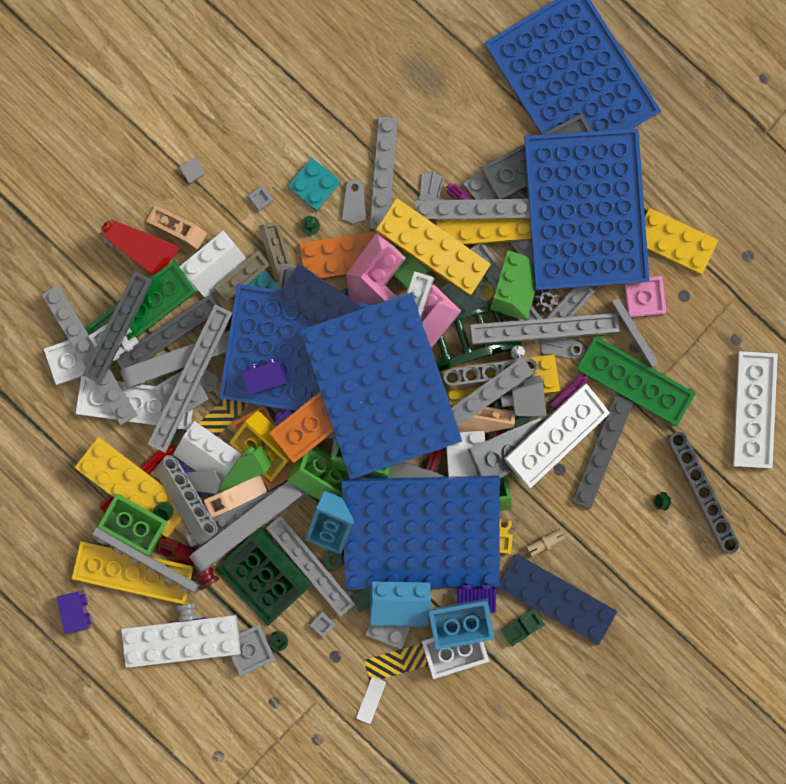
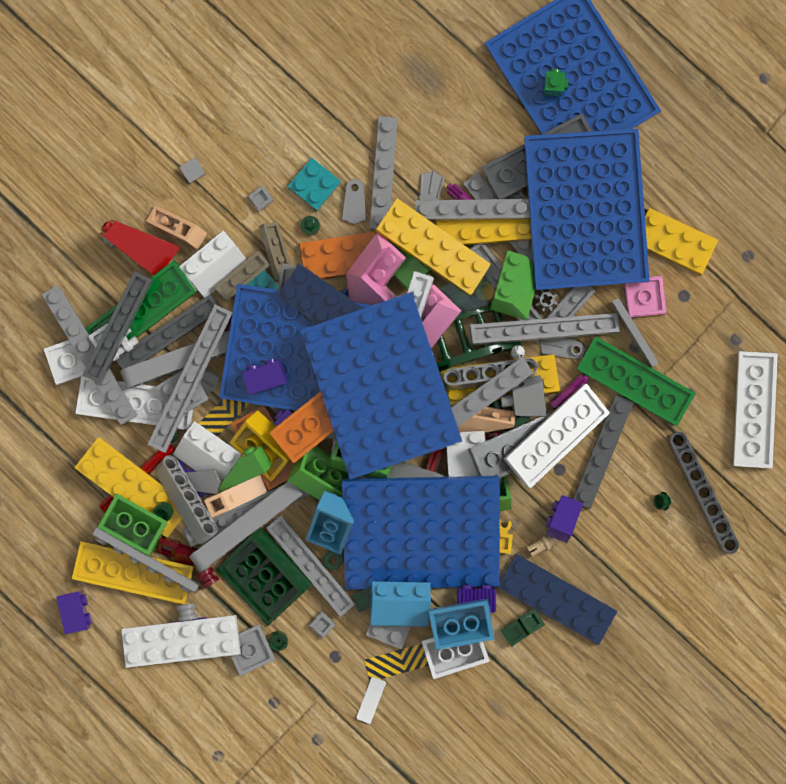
(555, 83): none -> green brick
(563, 519): none -> dark purple brick

